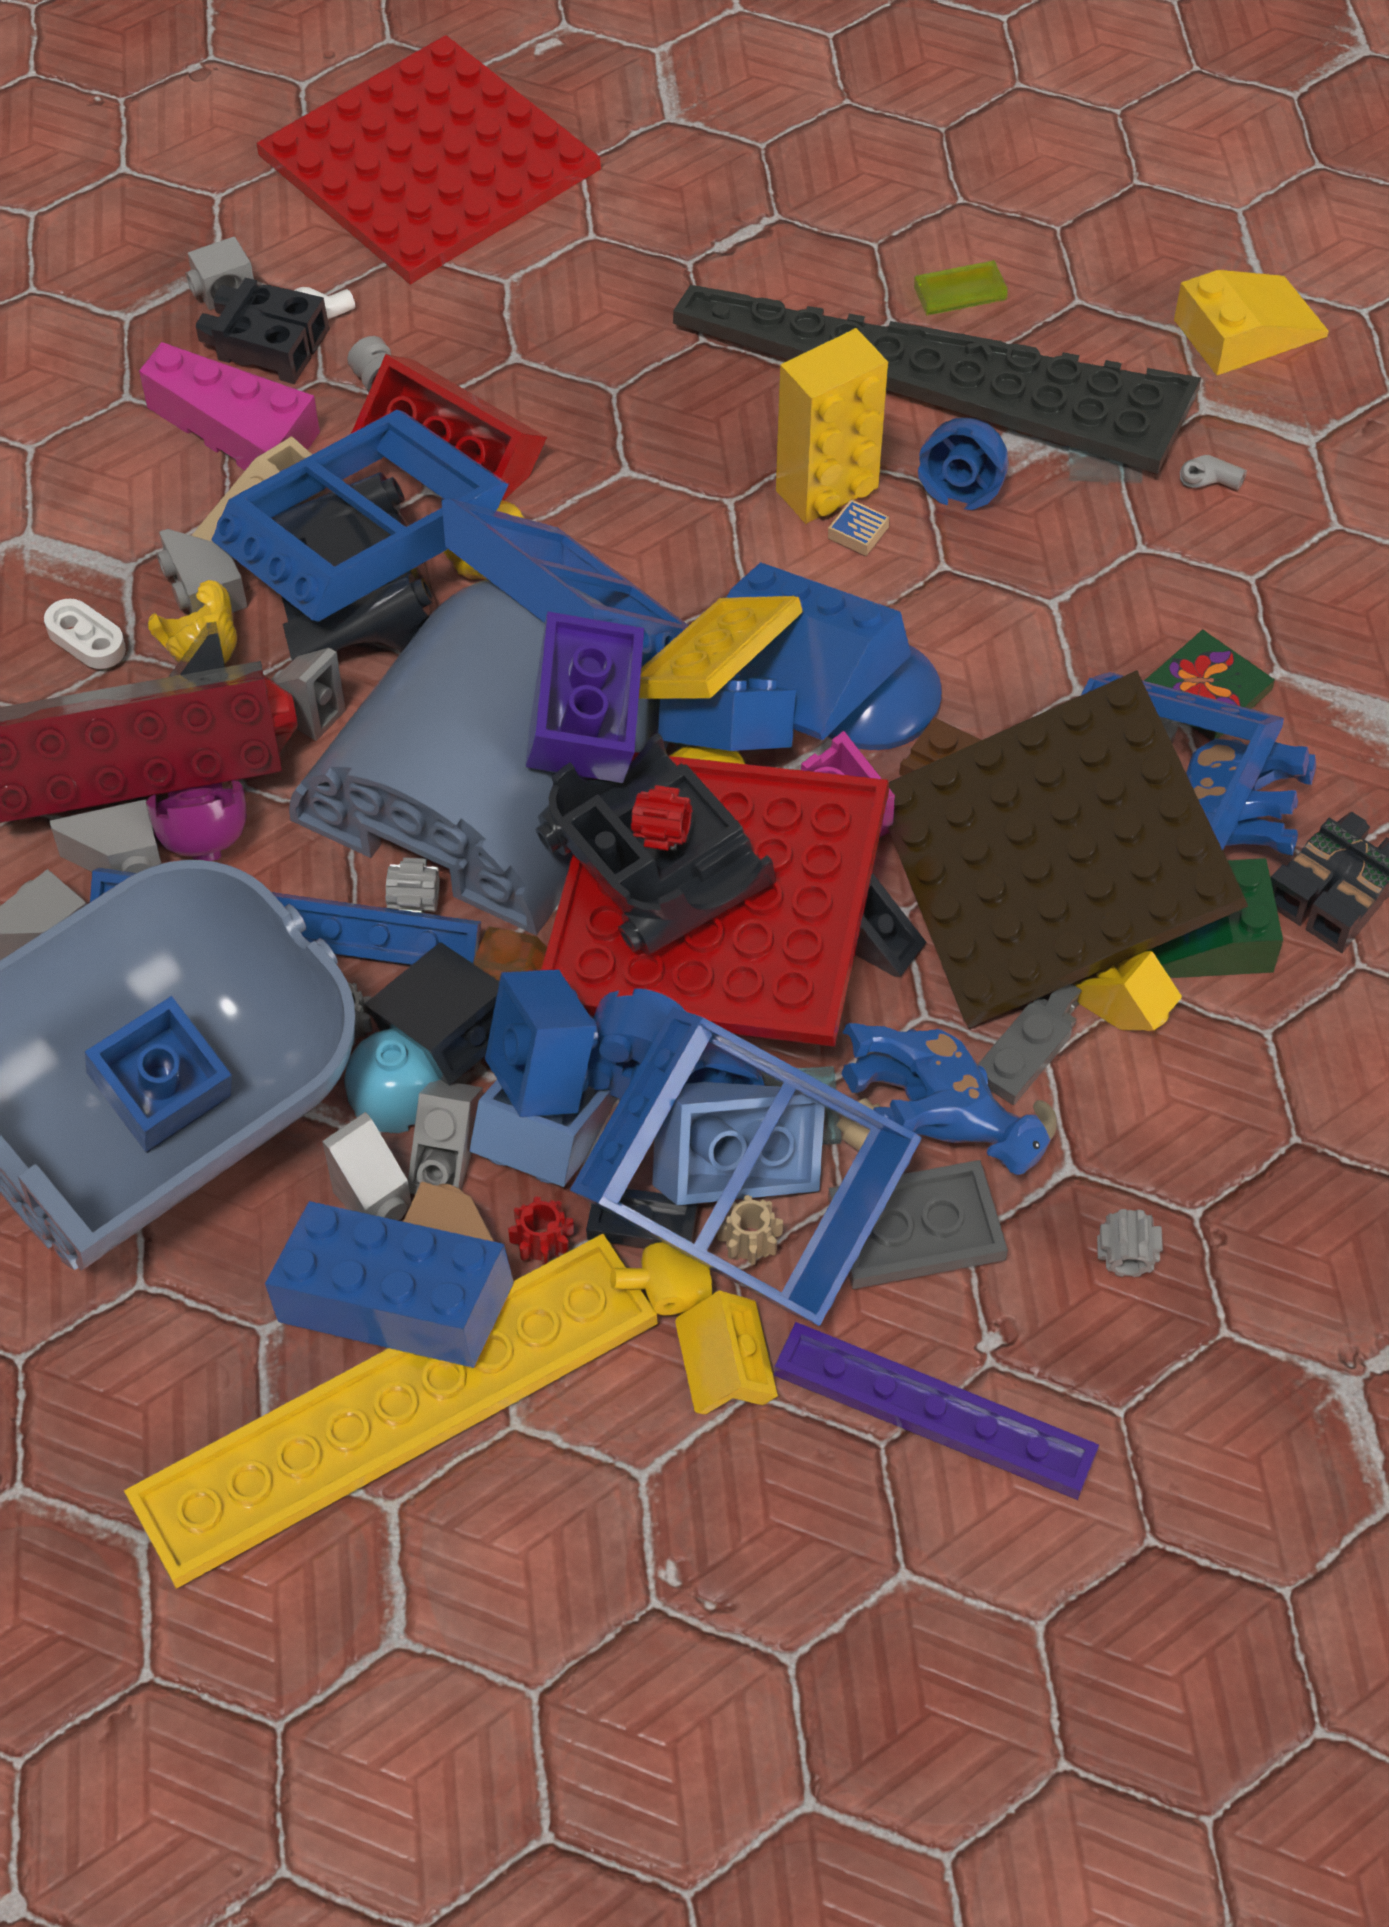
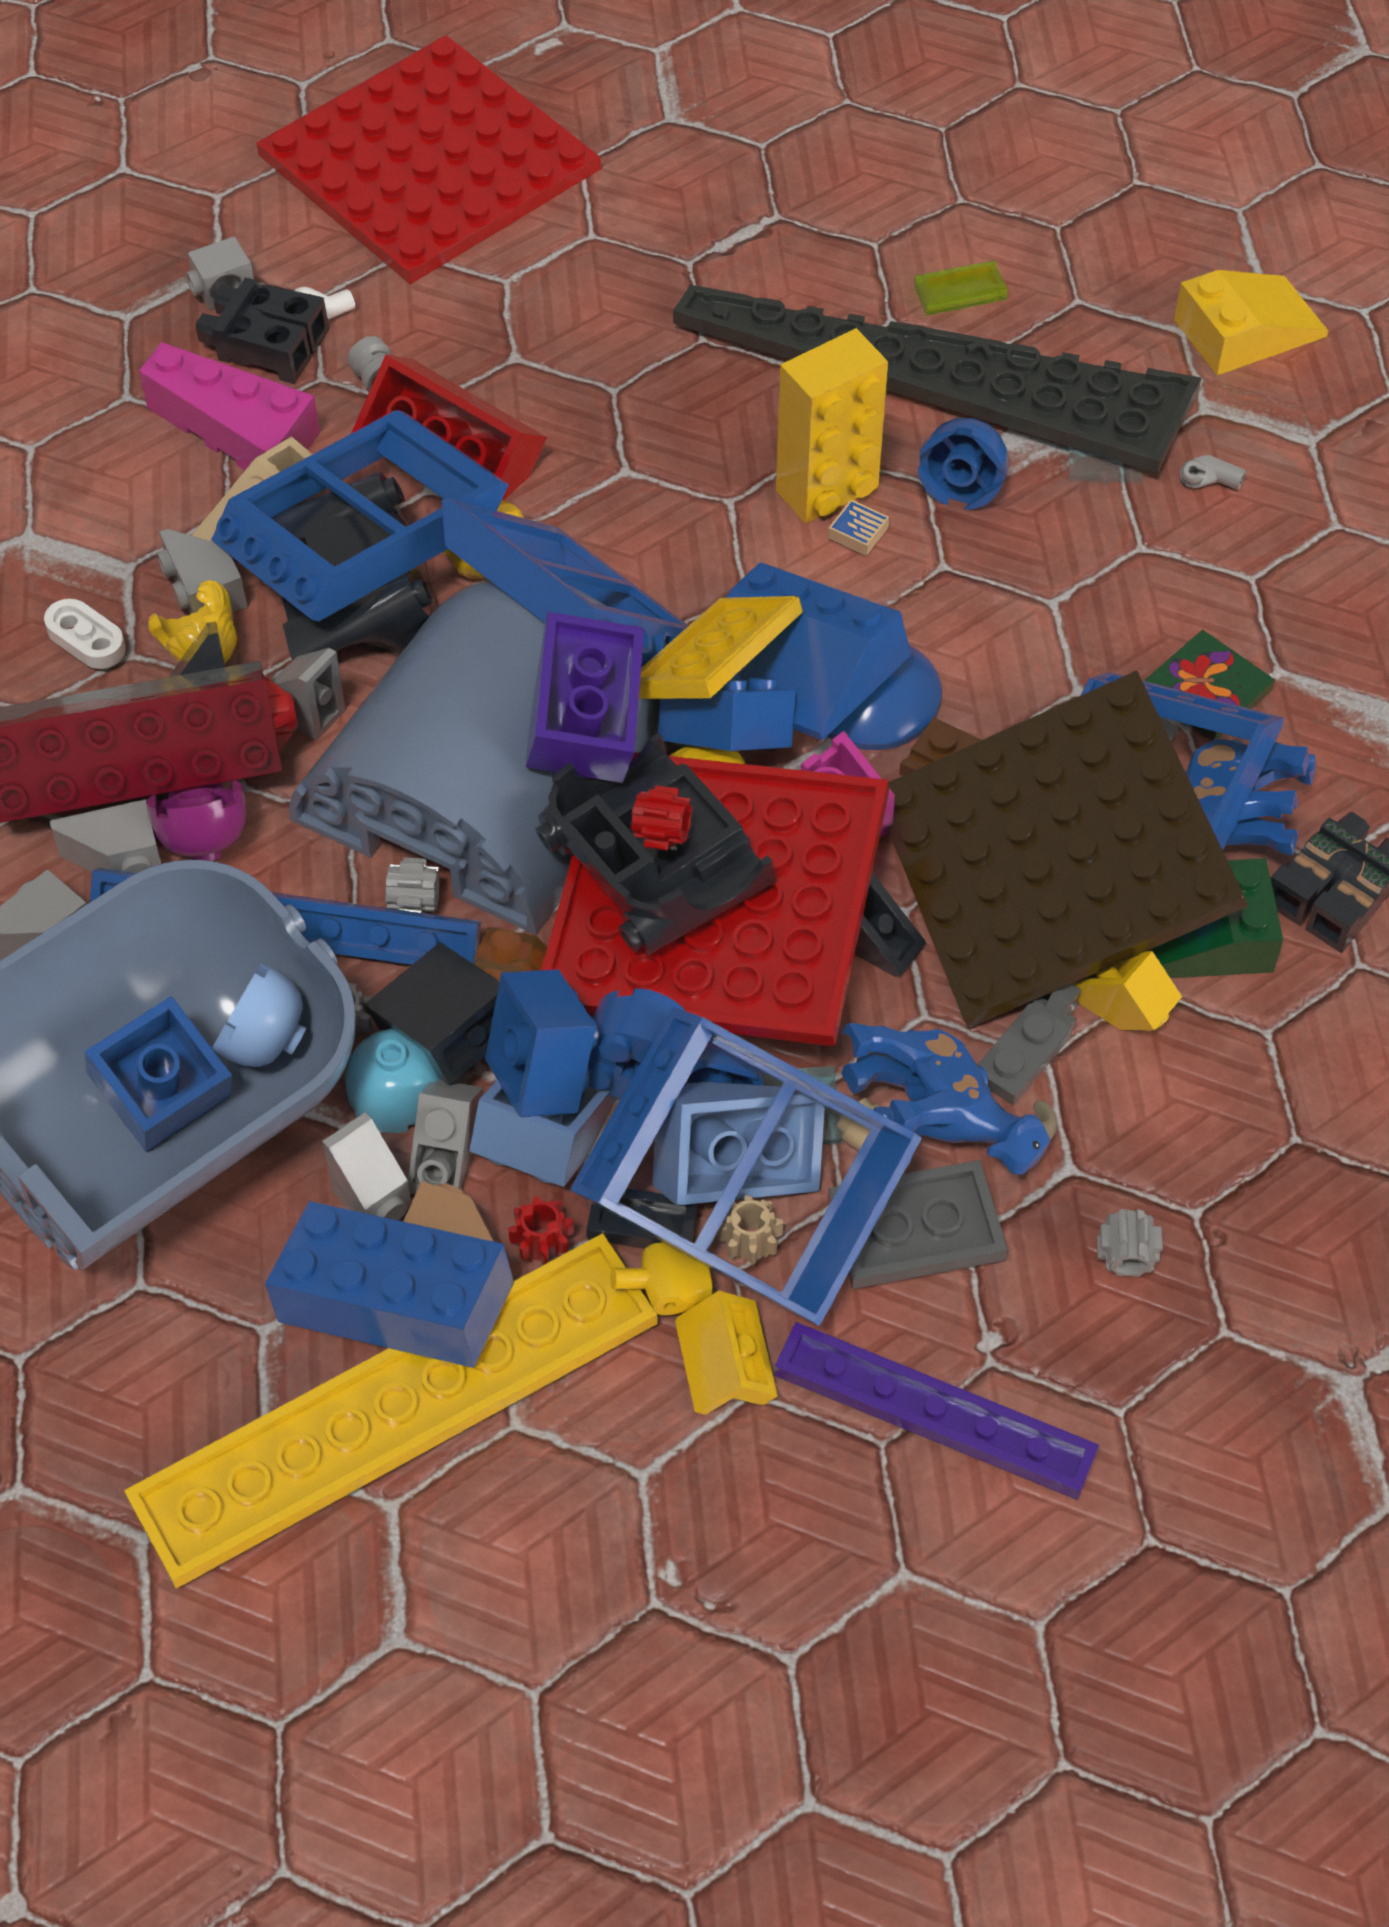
(262, 1021): none -> light blue cylinder

